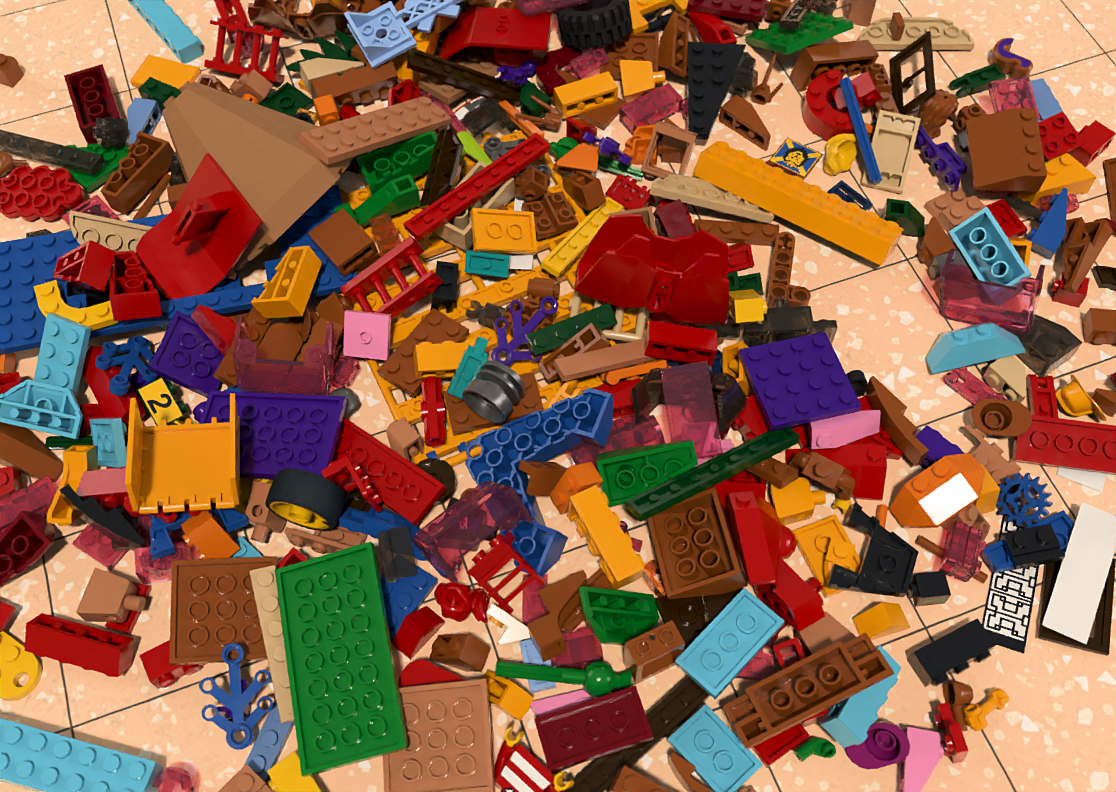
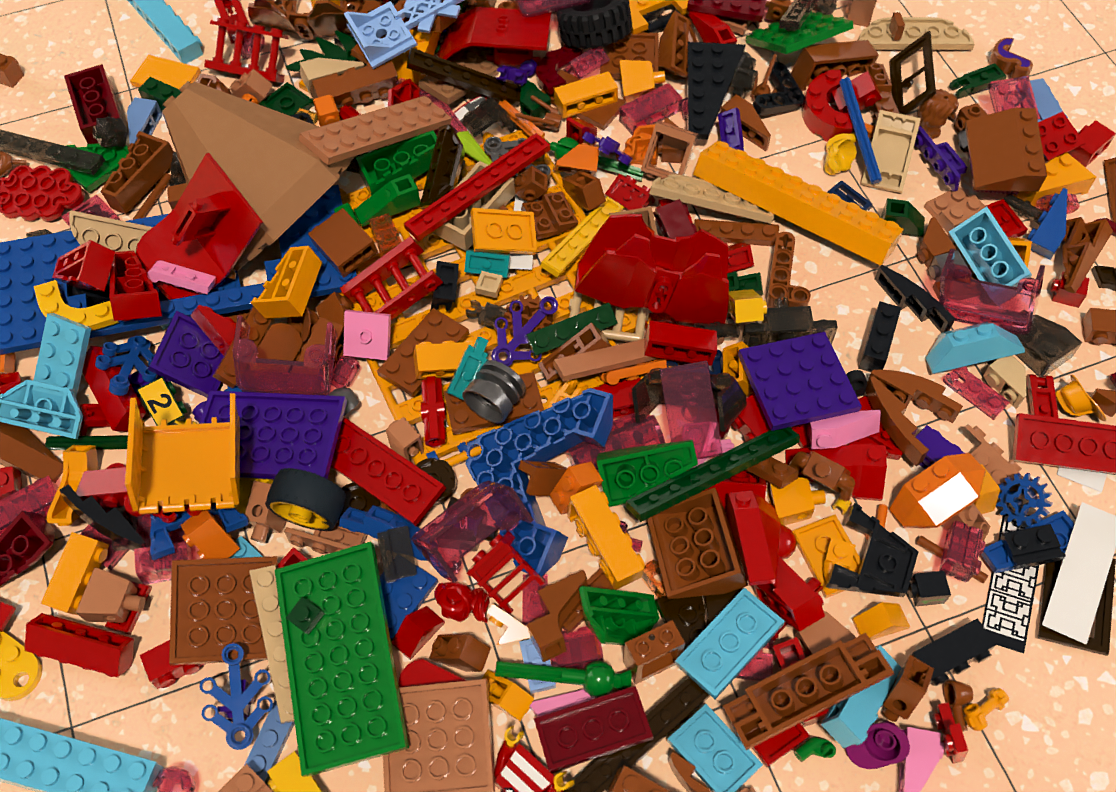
(74, 572): none -> light orange brick
(109, 441): medium azure plate -> none
(181, 277): none -> bright pink plate
(305, 615): none -> dark green plate
(349, 476): red bracket -> none
(488, 284): none -> tan plate
(543, 287): dark orange brick -> none
(731, 128): none -> dark purple hinge
(791, 98): none -> black beam
(795, 158): flag -> none
(880, 337): none -> black brick
(907, 689): none -> dark orange torso
(908, 294): none -> black slope
(921, 391): none -> dark orange slope
(1001, 417): dark orange piece -> none

